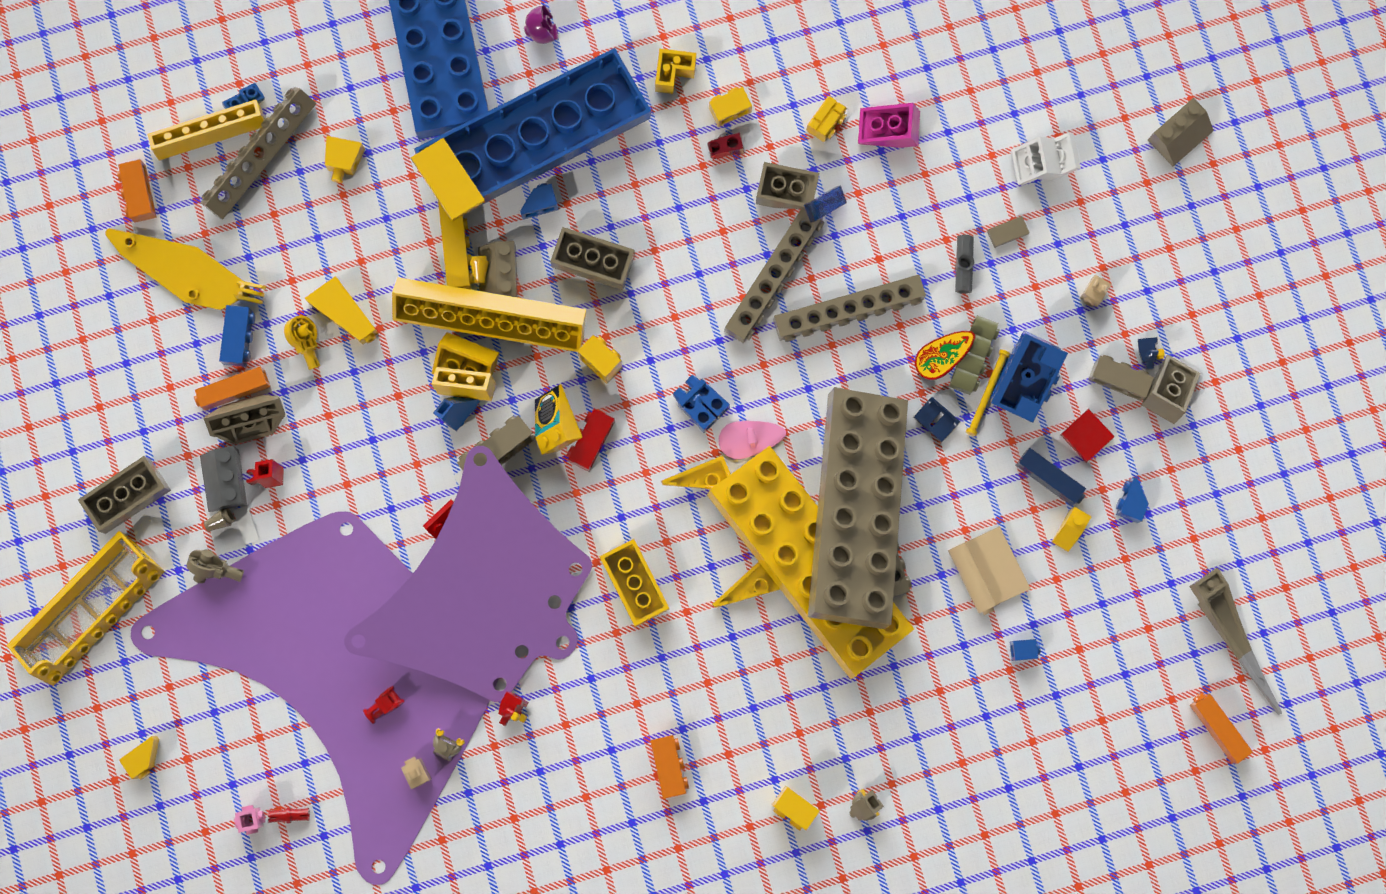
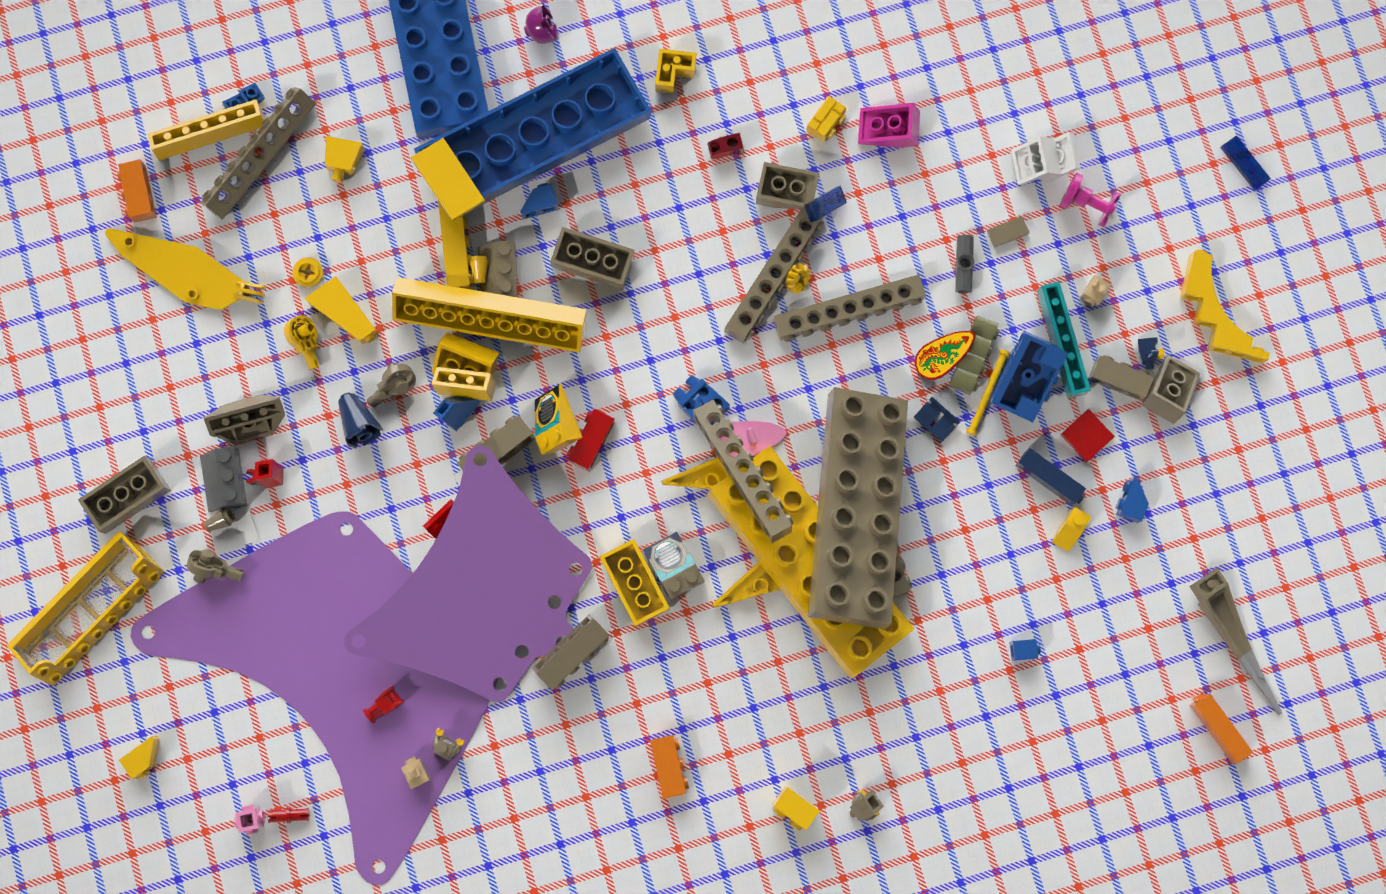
(231, 388): orange brick -> none
(237, 336): blue brick -> none
(303, 265): none -> yellow gear
(357, 421): none -> dark blue cone
(393, 383): none -> dark tan pin
(511, 708): red piece -> none
(570, 652): none -> dark tan brick
(600, 358): yellow brick -> none
(674, 566): none -> slope
(730, 106): yellow brick -> none
(773, 529): none -> dark tan brick
(793, 278): none -> yellow gear
(989, 570): tan door -> none
(1063, 336): none -> teal brick
(1083, 196): none -> dark pink piece
(1182, 132): dark tan slope -> none
(1225, 335): none -> yellow arch
(1245, 163): none -> clear blue tile

